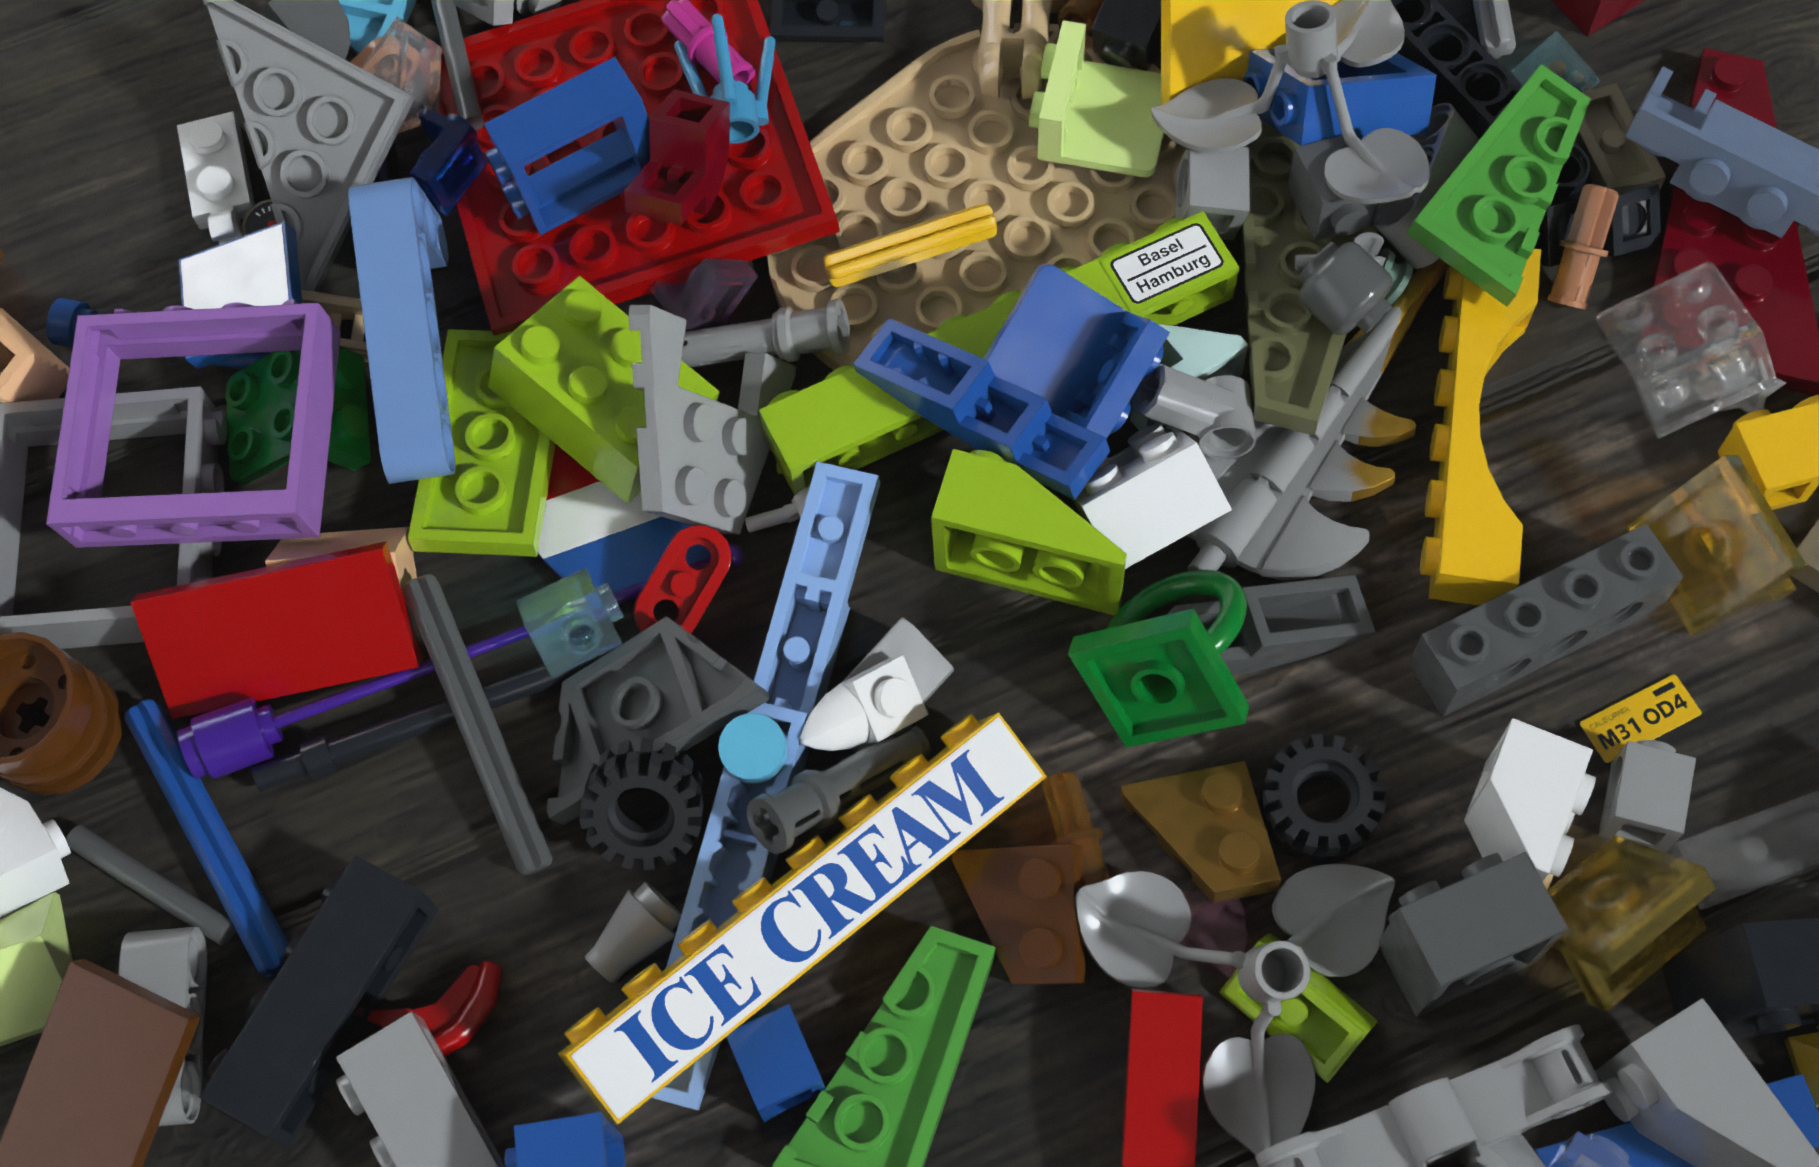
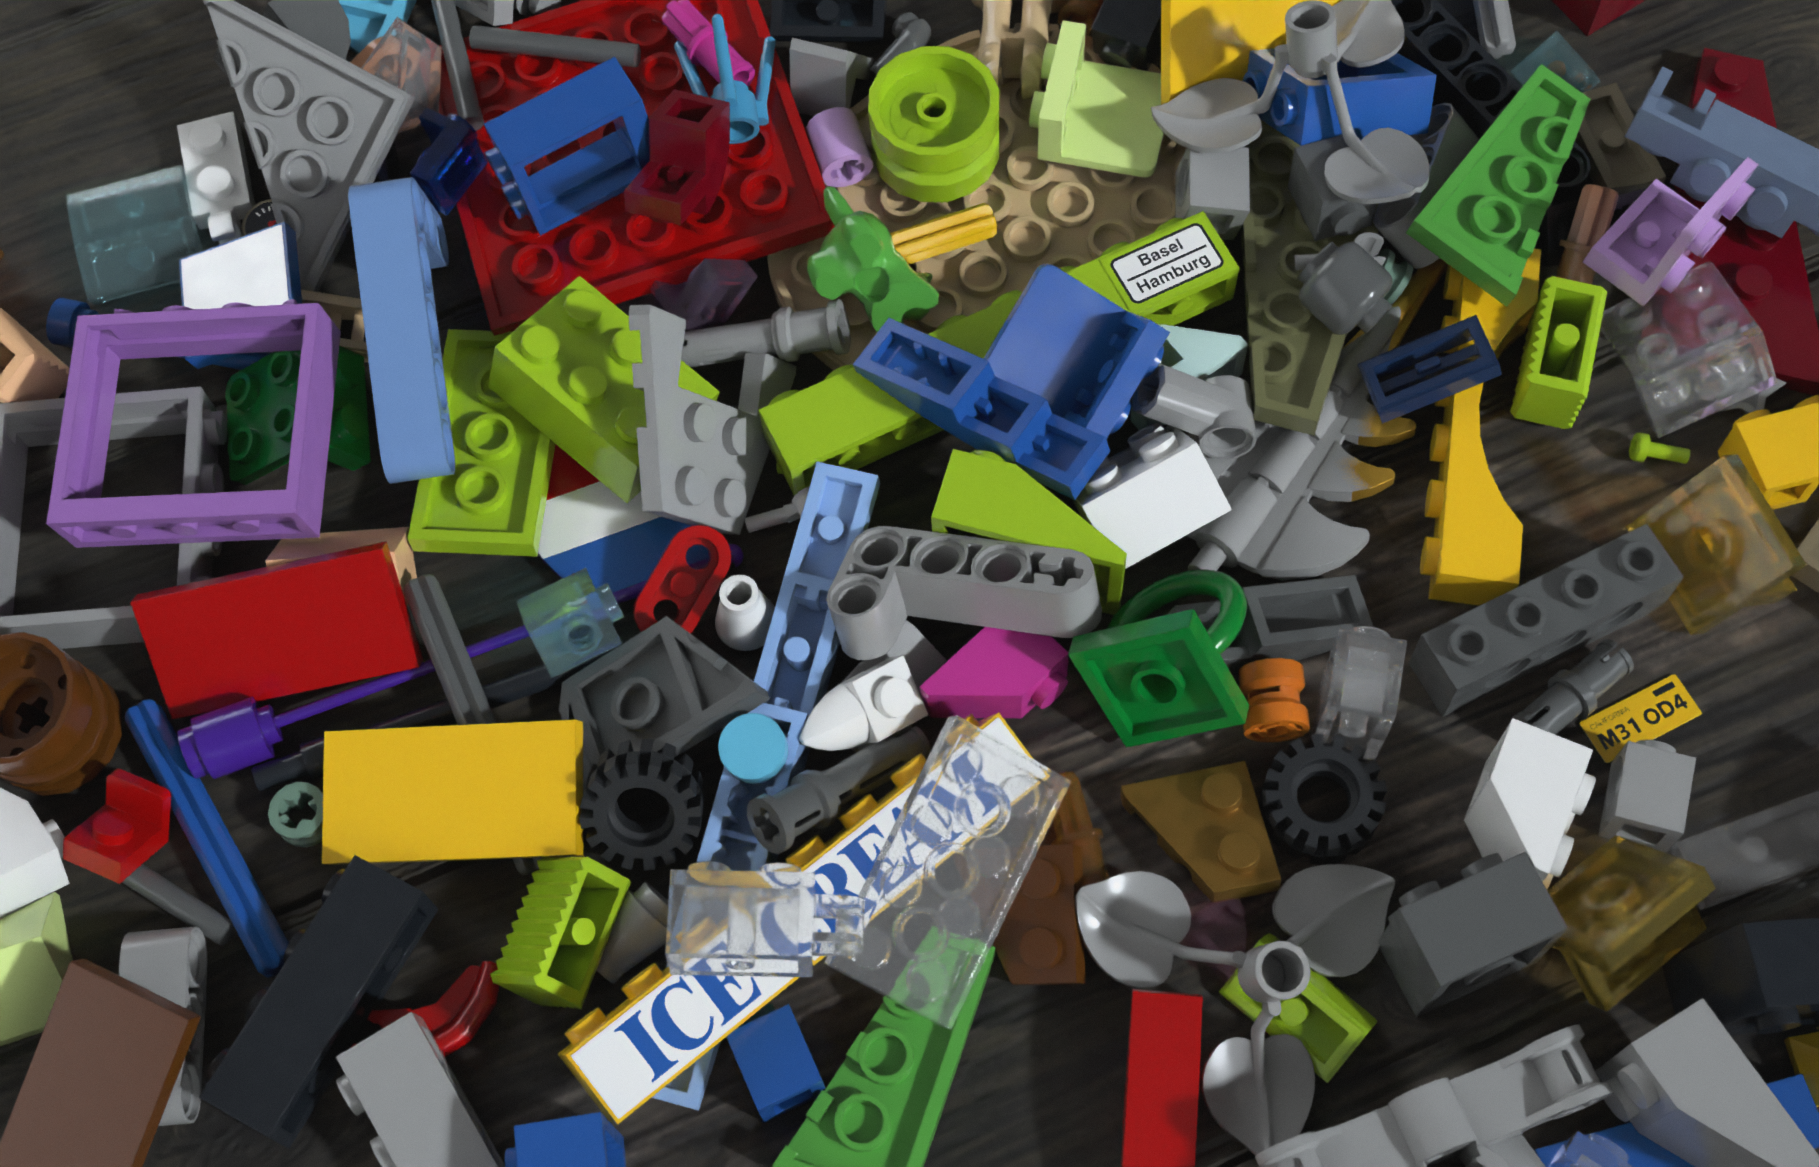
(123, 830): none -> red bracket
(132, 234): none -> clear light blue slope
(295, 797): none -> sand green bush
(453, 792): none -> yellow tile
(554, 46): none -> dark grey bar
(561, 931): none -> lime brick
(743, 614): none -> white cone
(755, 921): none -> clear brick
(824, 75): none -> light grey slope
(839, 147): none -> lavender piece
(862, 260): none -> bright green animal
(909, 35): none -> dark grey arm
(934, 123): none -> lime wheel
(951, 870): none -> clear plate
(959, 581): none -> light grey beam
(998, 674): none -> dark pink slope
(1274, 700): none -> orange wheel
(1360, 688): none -> clear brick
(1433, 377): none -> dark blue tile
(1559, 353): none -> lime brick
(1576, 690): none -> dark grey pin
(1643, 447): none -> lime piece
(1660, 231): none -> lavender bracket

